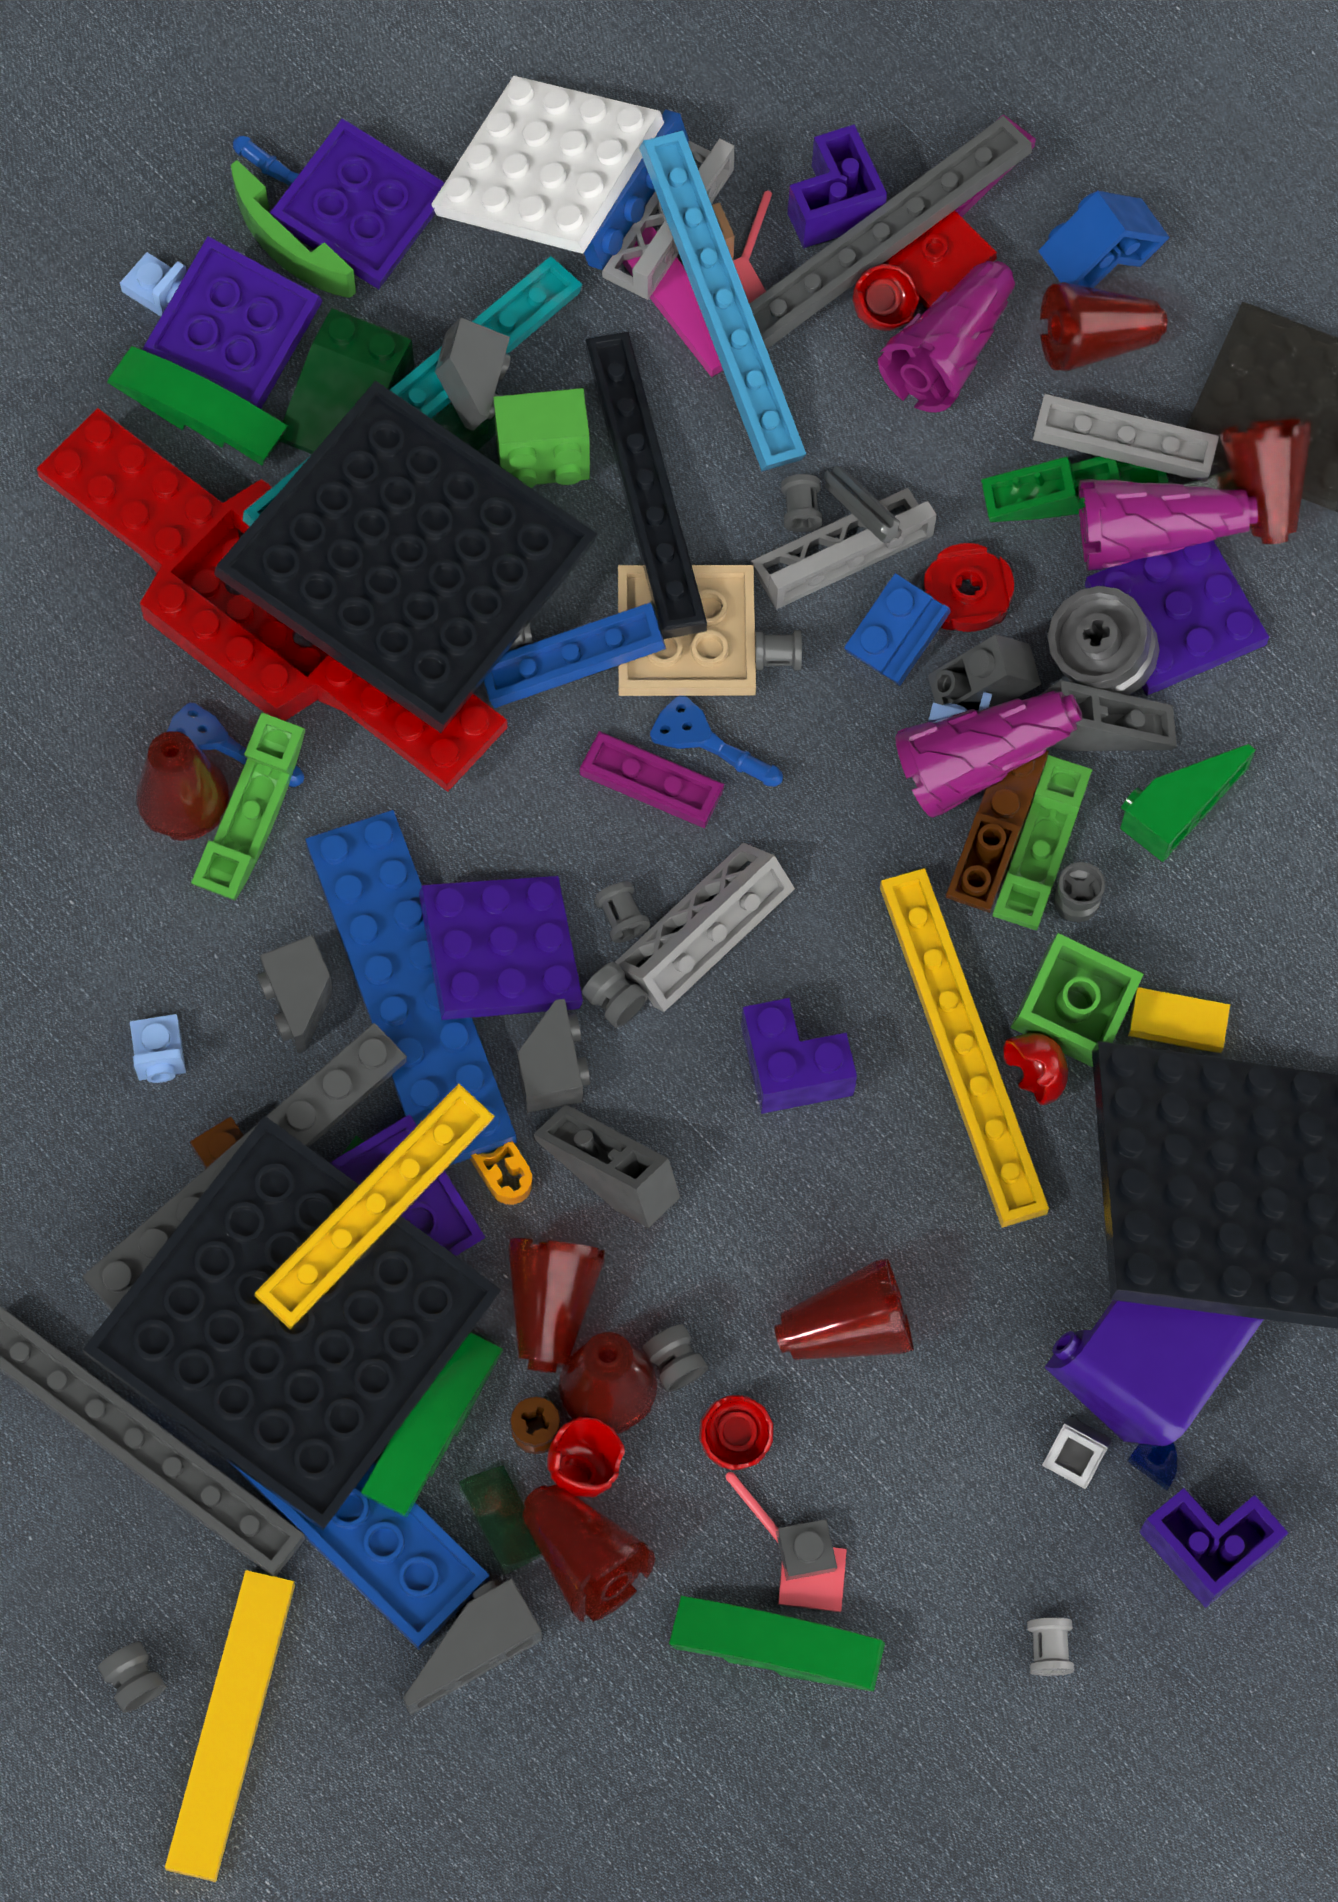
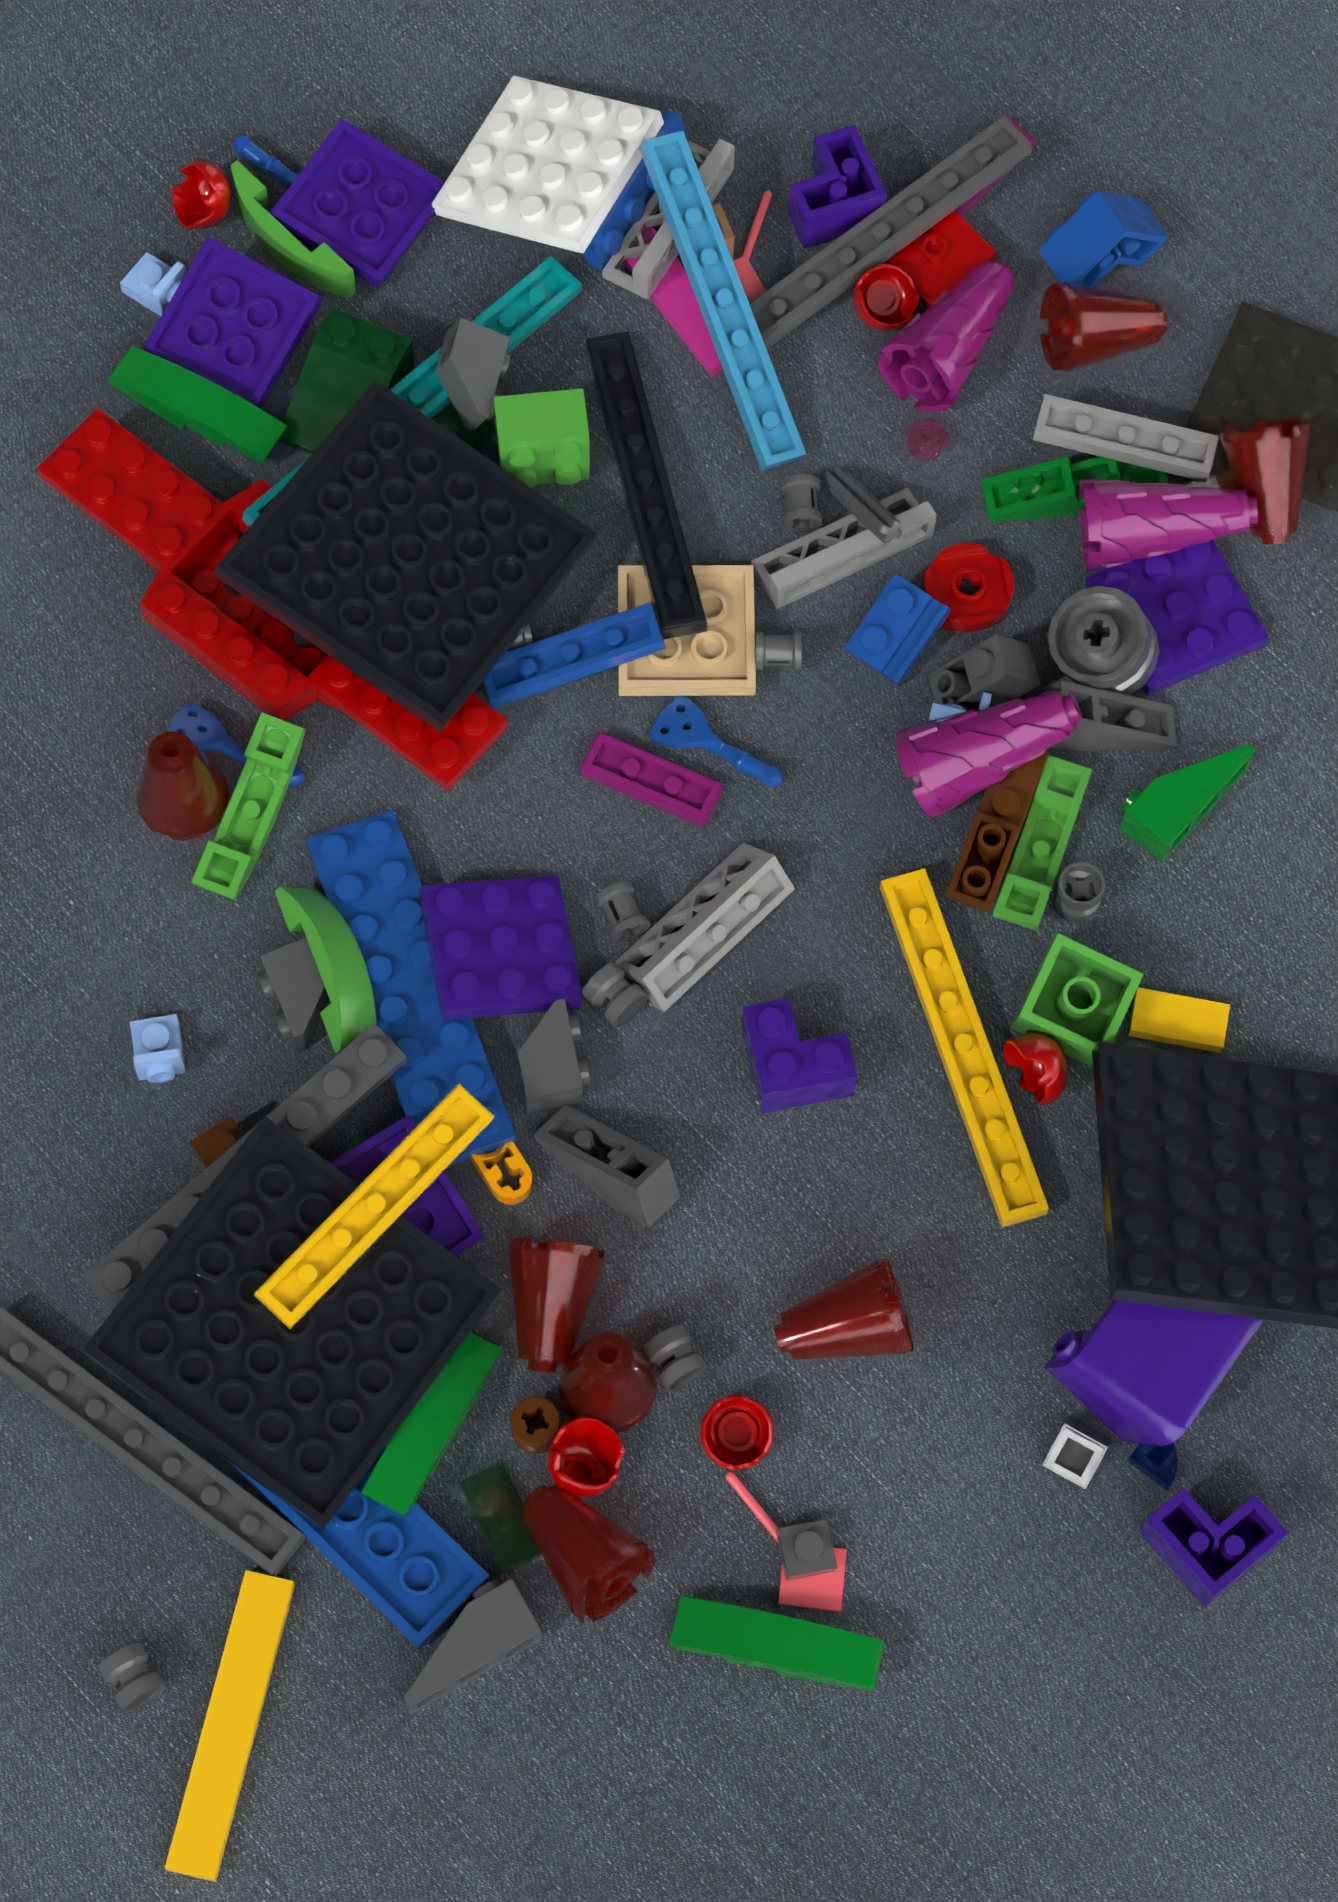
(202, 196): none -> red hair
(337, 961): none -> bright green slope
(926, 449): none -> clear pink plate
(1050, 1646): light grey bush -> none

